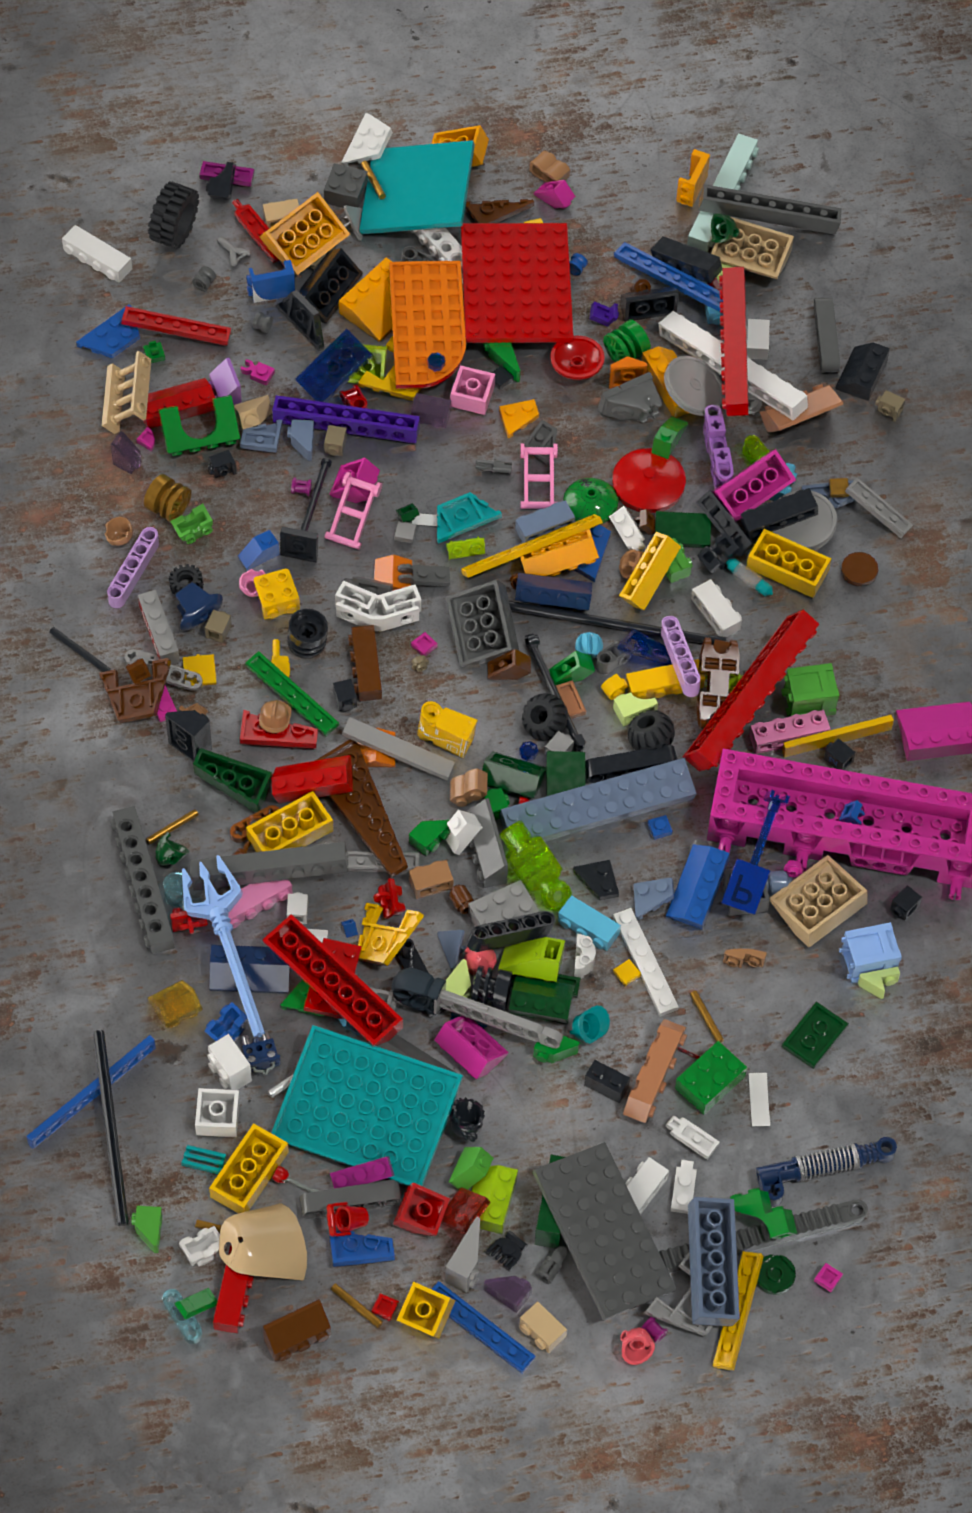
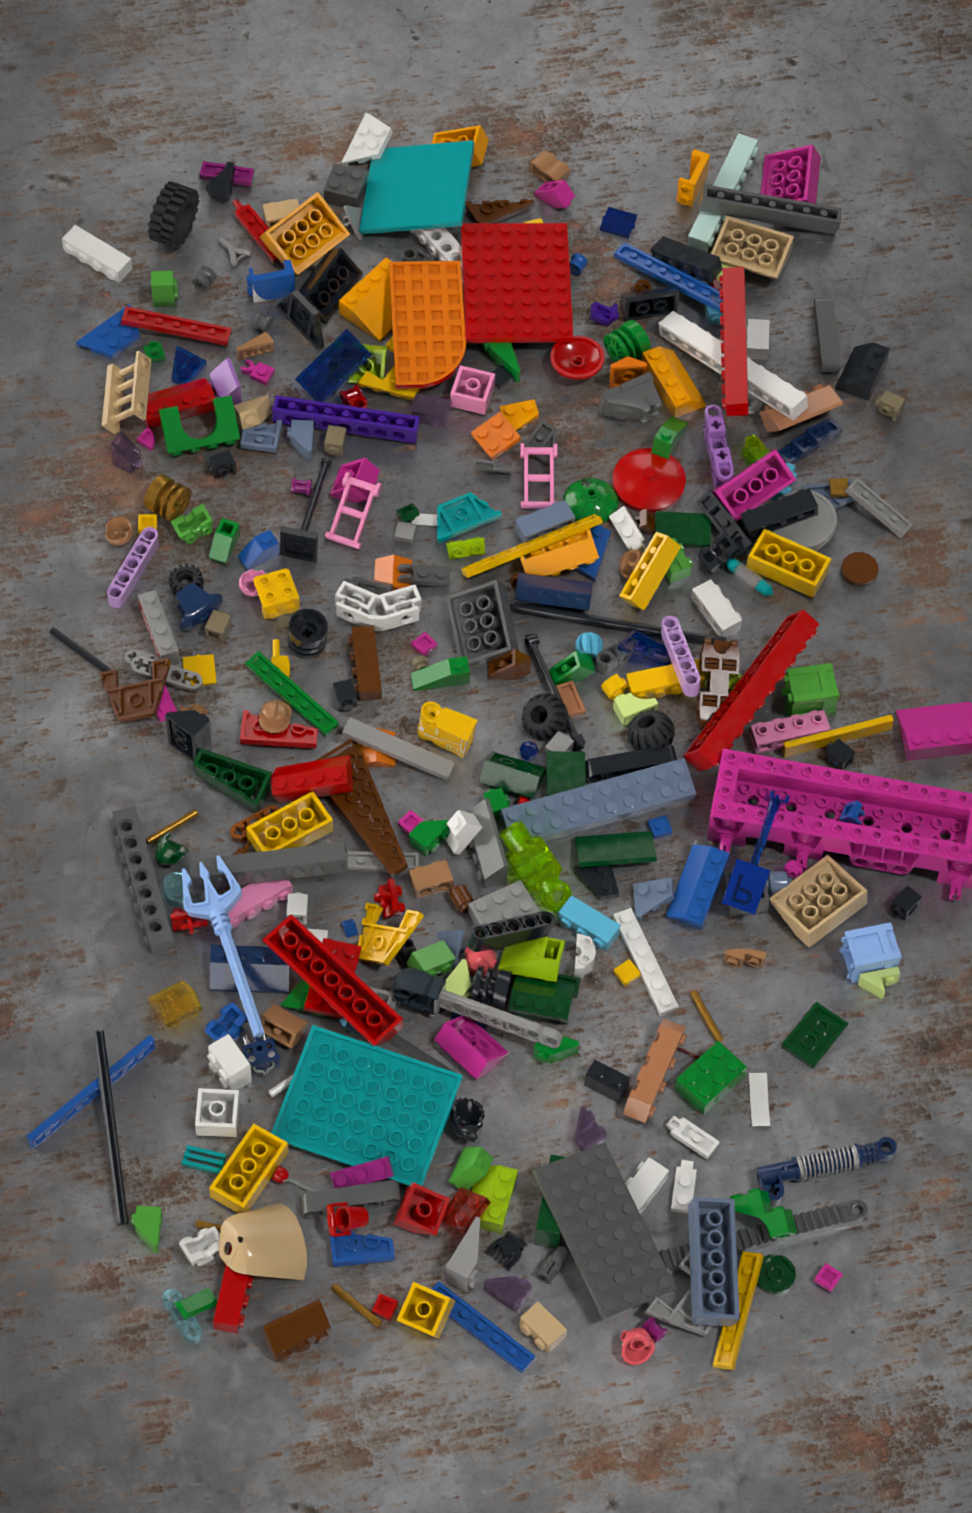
(138, 671): reddish brown tile -> none
(146, 520): none -> yellow plate
(163, 288): none -> bright green brick
(186, 366): none -> clear blue wing
(224, 541): none -> green slope
(257, 346): none -> medium nougat slope
(283, 1026): none -> medium nougat brick
(373, 180): pearl gold bar -> none
(409, 821): none -> dark pink plate
(432, 959): none -> bright green brick
(436, 361): clear blue tile -> none
(442, 674): none -> green slope
(468, 787): medium nougat brick -> none
(496, 436): none -> orange plate
(588, 1132): none -> clear purple slope
(591, 1024): teal piece -> none
(615, 849): none -> dark green tile
(618, 222): none -> clear blue piece
(693, 384): light grey brick -> none
(726, 230): dark green helmet -> none
(792, 174): none -> dark pink slope
(810, 441): none -> dark blue slope

